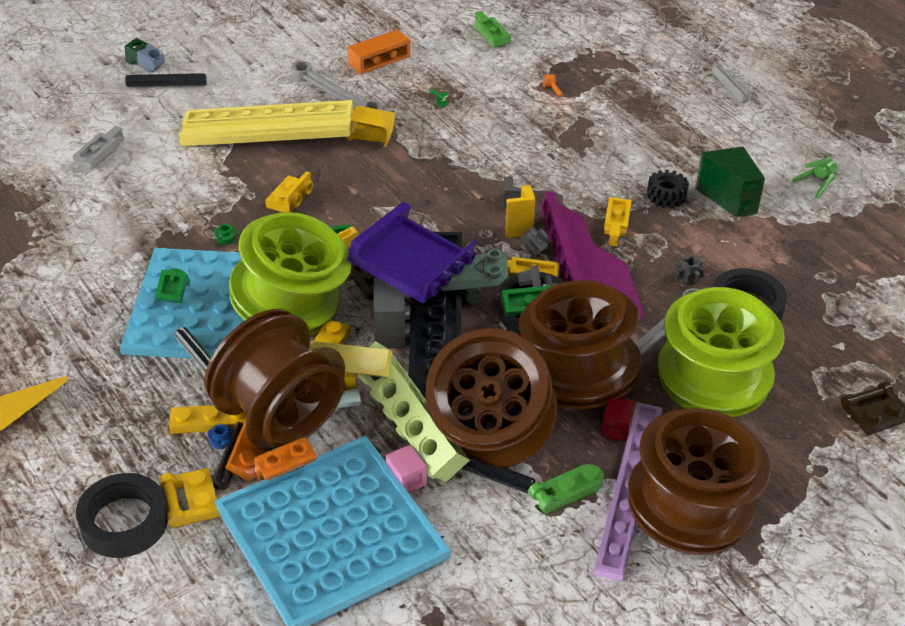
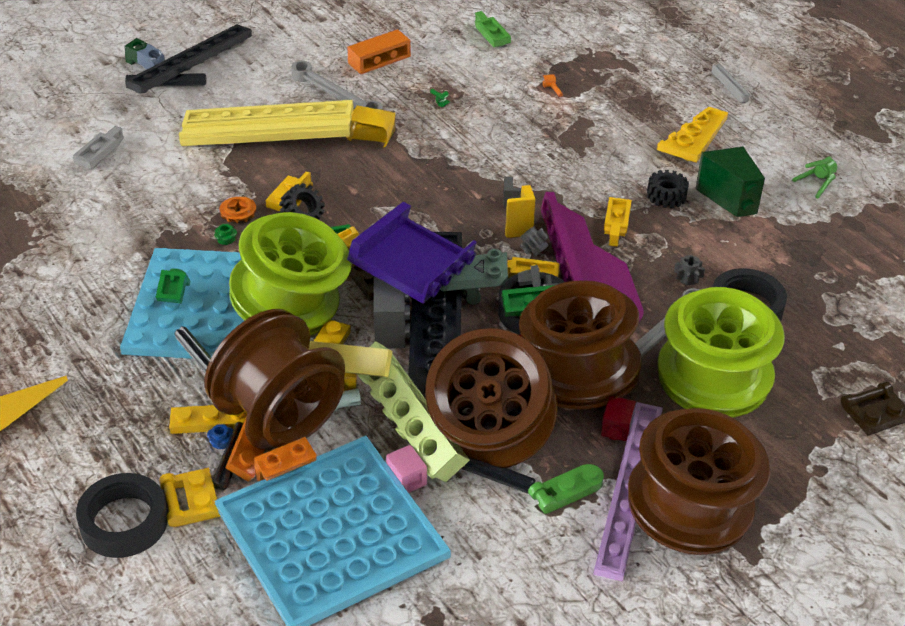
(188, 58): none -> black plate
(230, 206): none -> orange gear
(307, 196): none -> black tyre
(694, 136): none -> yellow wing

